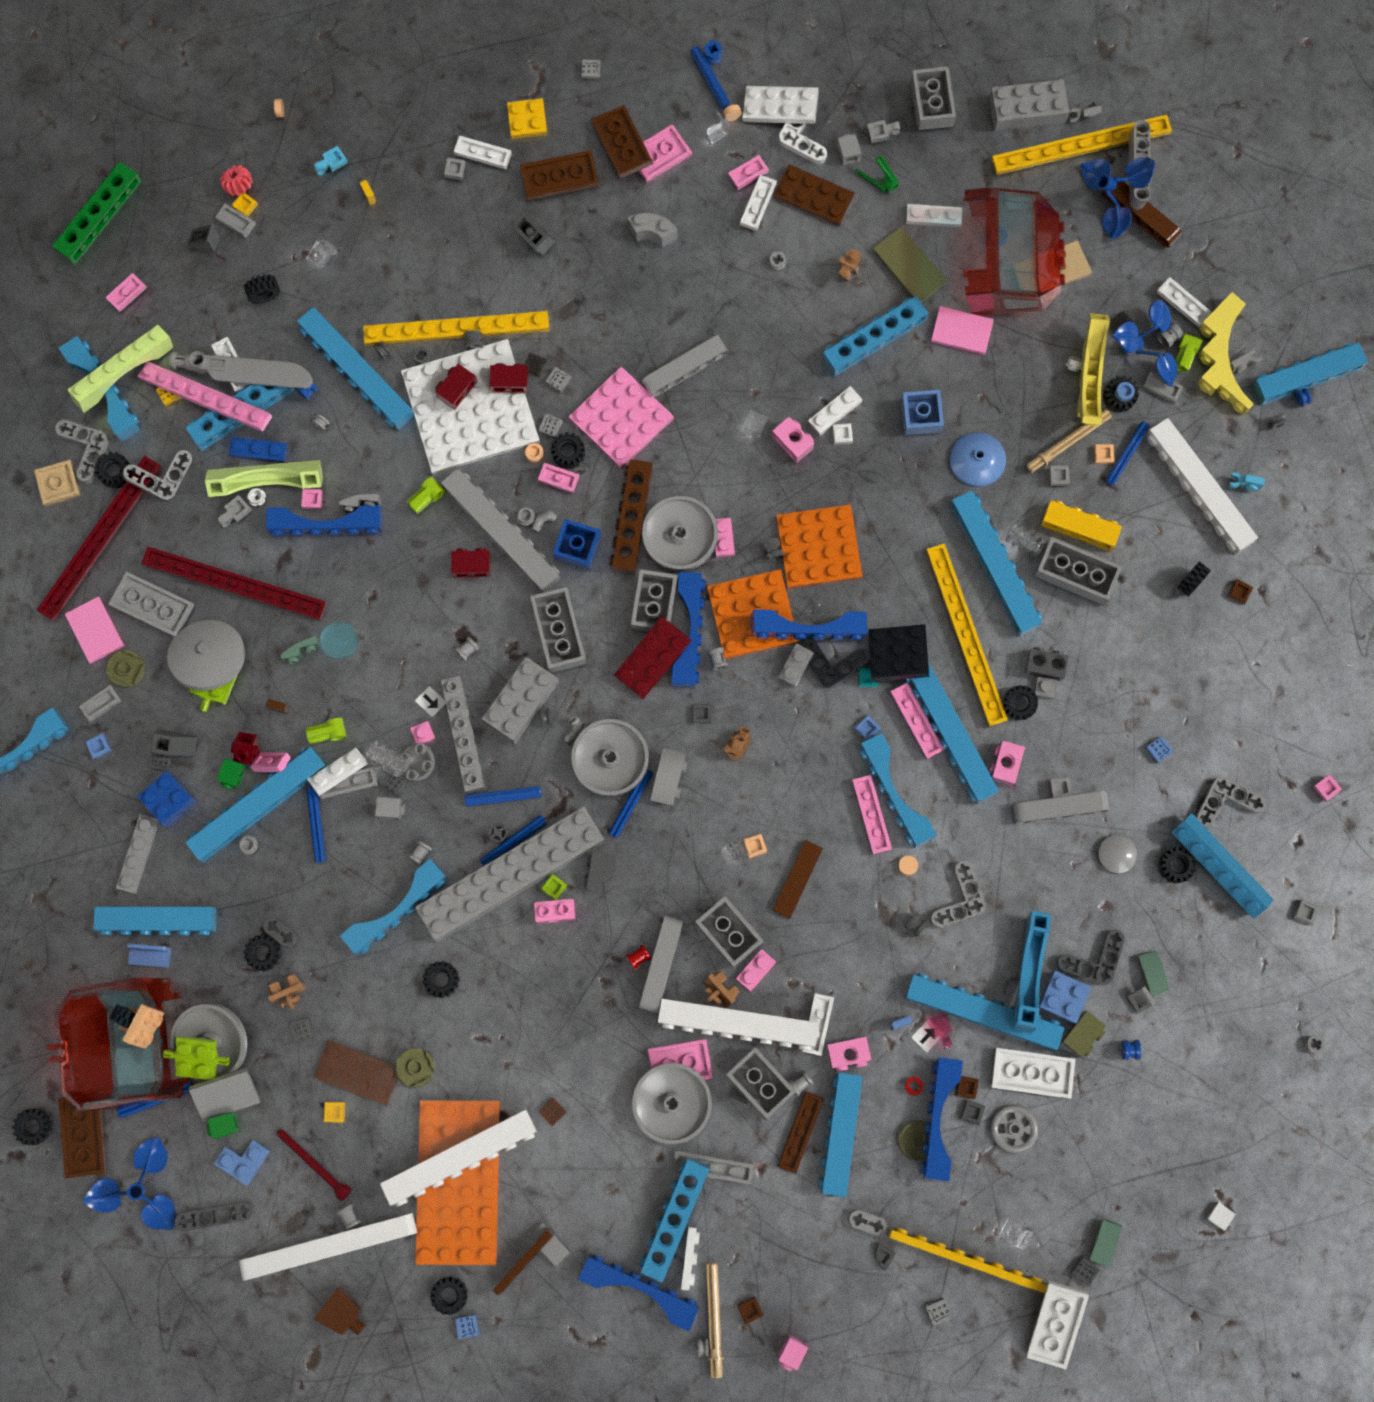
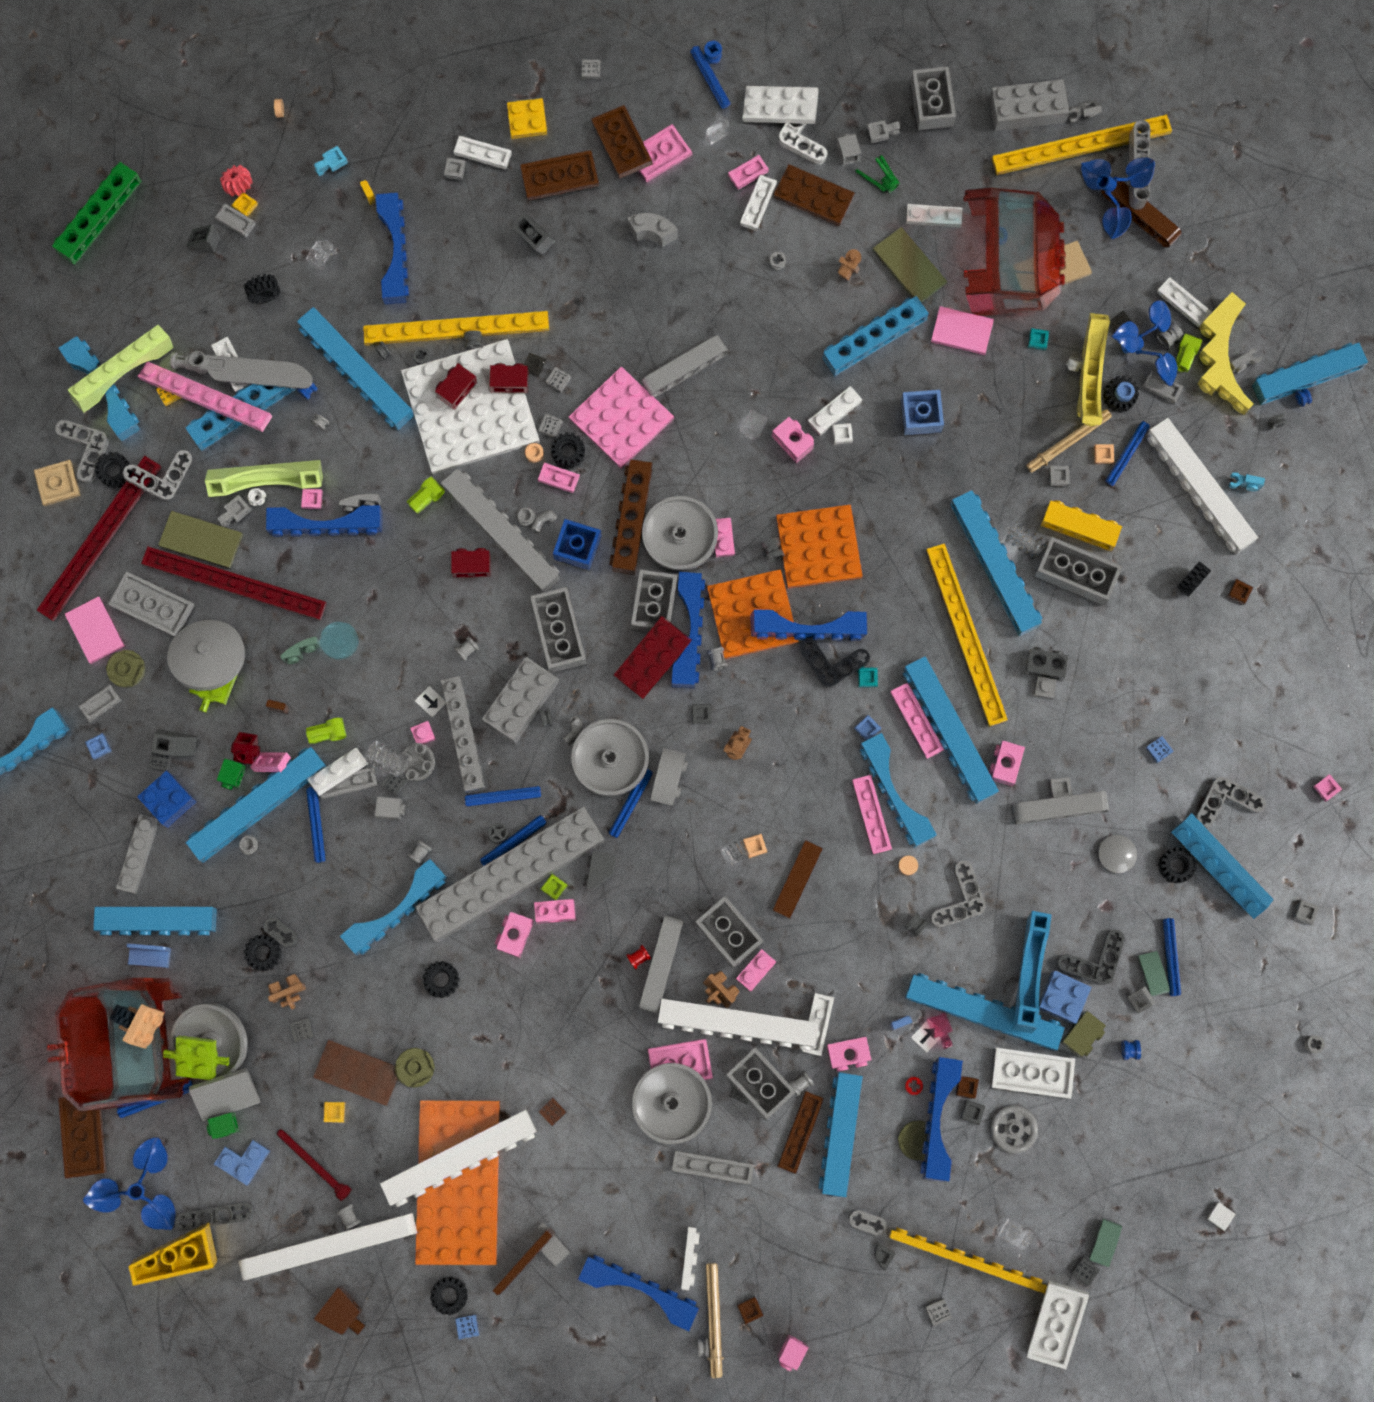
(44, 1126): black tyre -> none
(126, 292): bright pink plate -> none
(178, 1257): none -> yellow wedge
(200, 539): none -> olive tile
(258, 449): blue plate -> none
(393, 283): none -> blue arch
(516, 946): none -> bright pink brick
(658, 1269): dark azure brick -> none
(732, 112): light nougat tile -> none
(796, 664): light grey plate -> none
(898, 653): black plate -> none
(975, 470): medium blue dish -> none
(1032, 702): black tyre -> none
(1038, 339): none -> teal tile
(1172, 957): none -> blue axle

